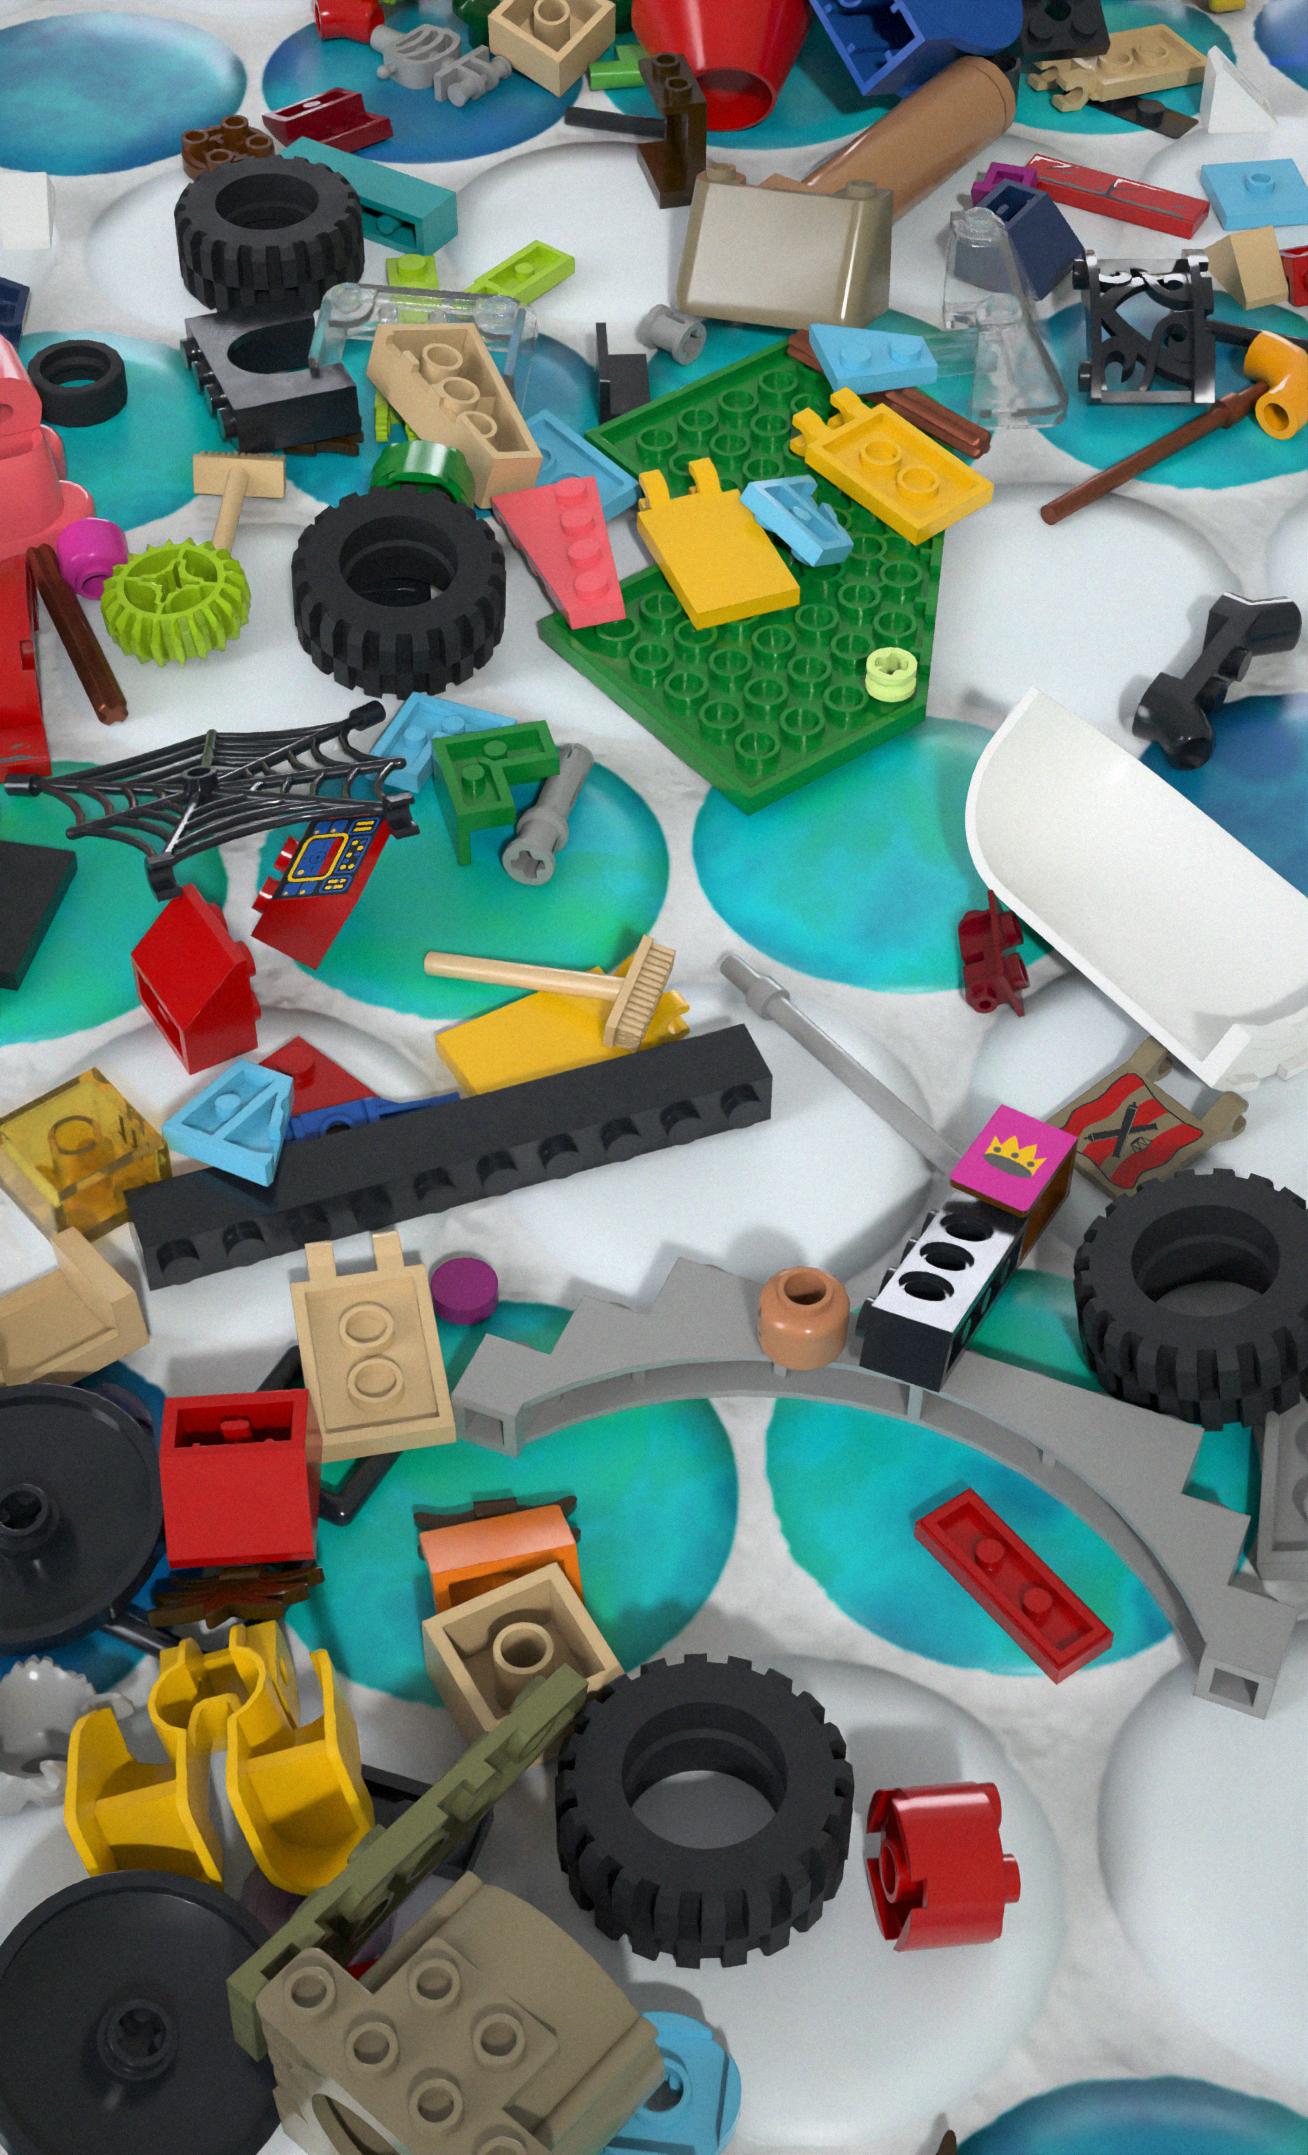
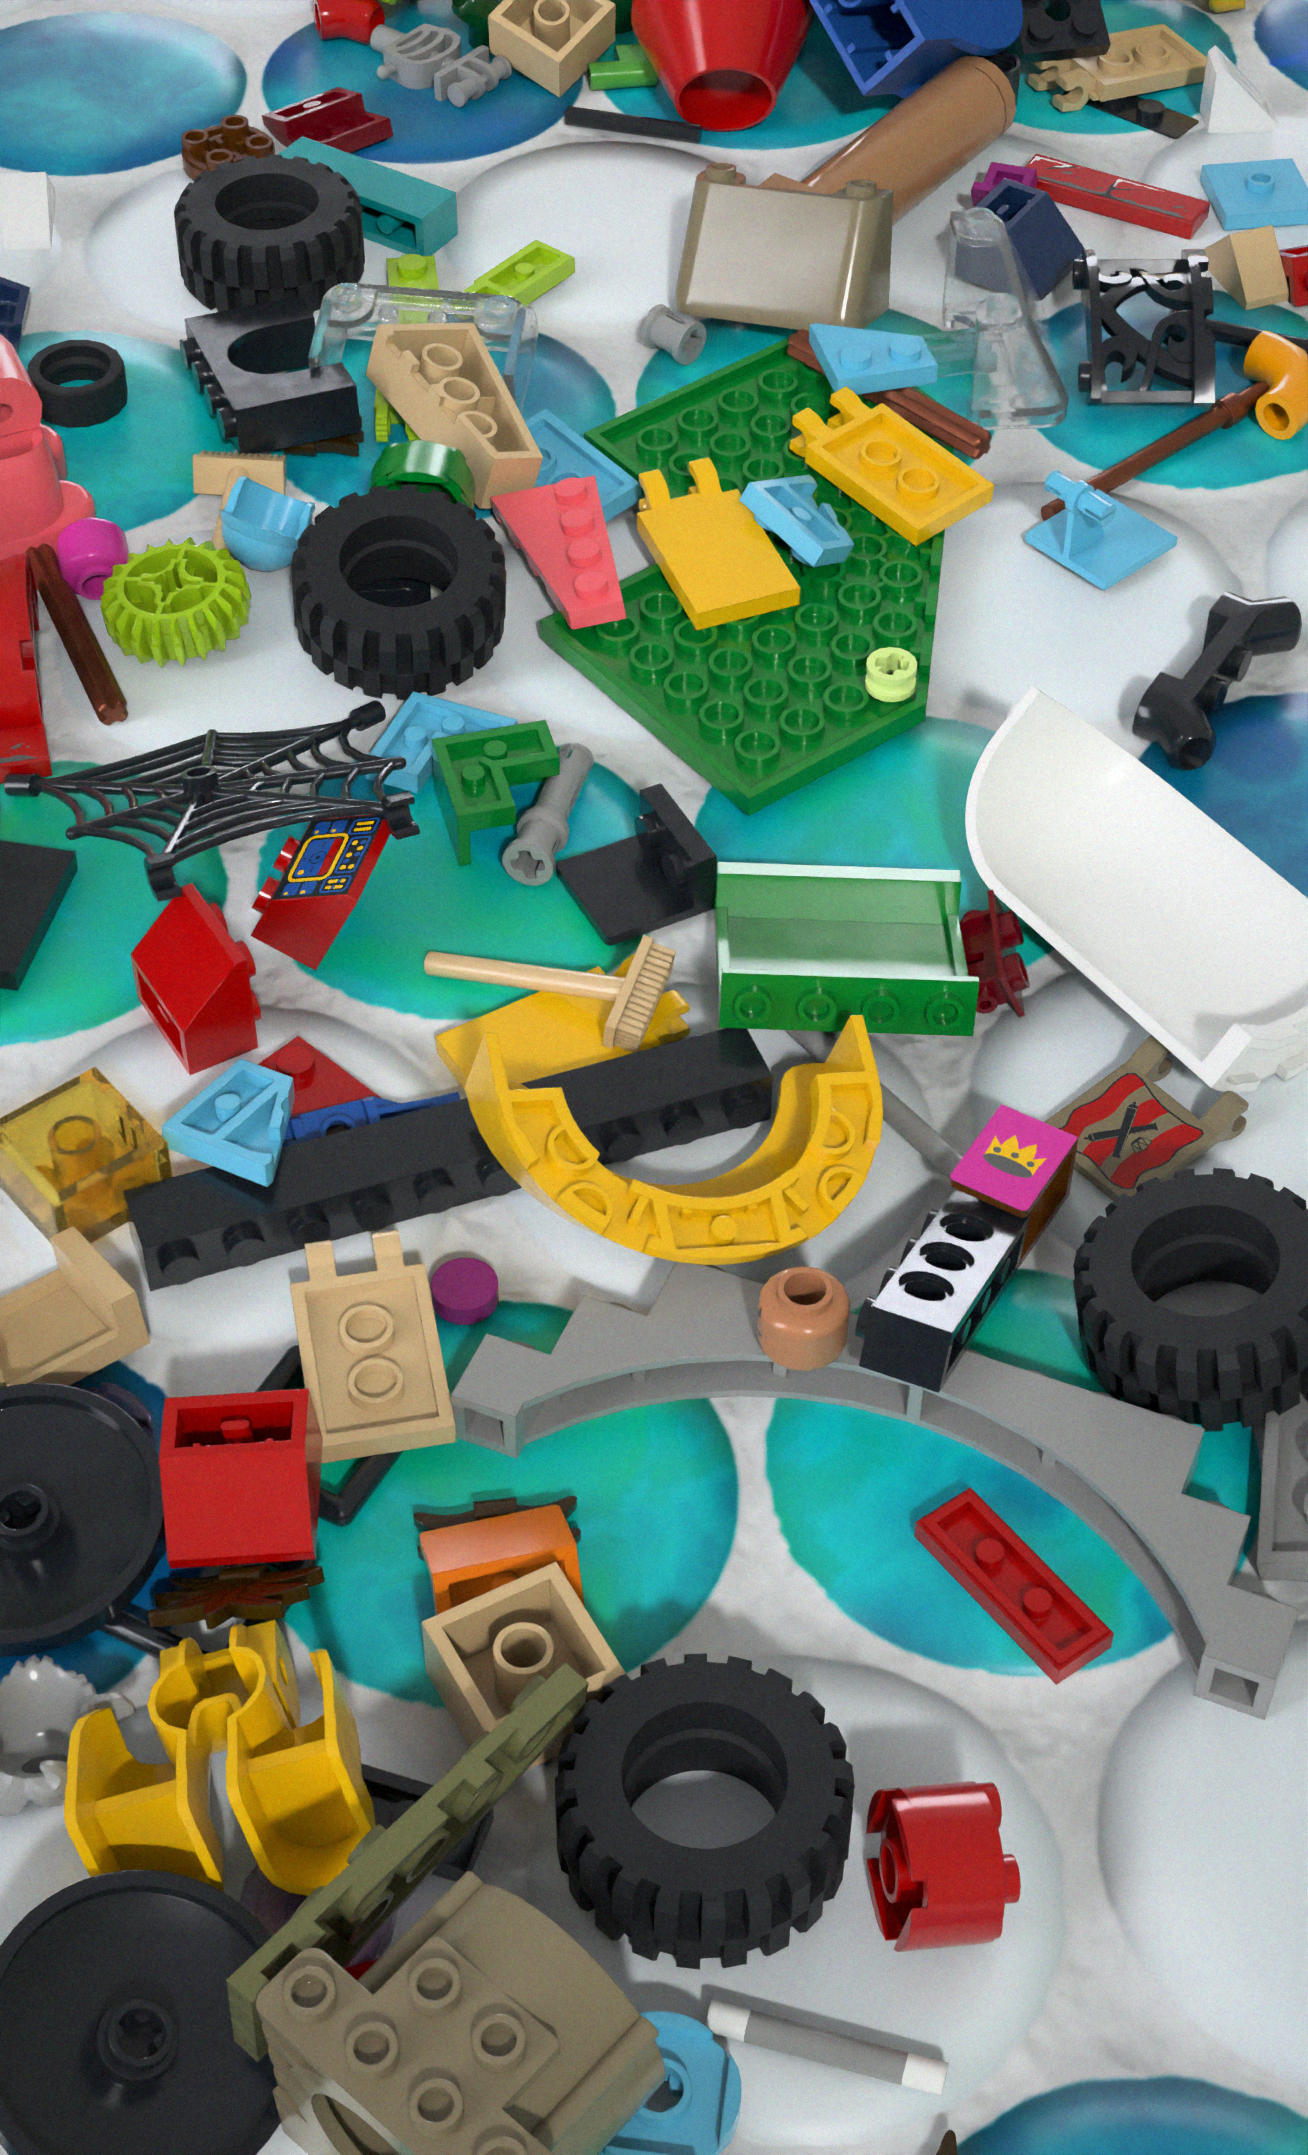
(263, 525): none -> medium azure helmet
(620, 379): black panel -> none
(647, 878): none -> black bracket
(676, 161): dark brown panel -> none
(769, 1204): none -> yellow windscreen
(827, 2047): none -> light grey bar
(841, 942): none -> green panel
(1097, 534): none -> medium azure plate

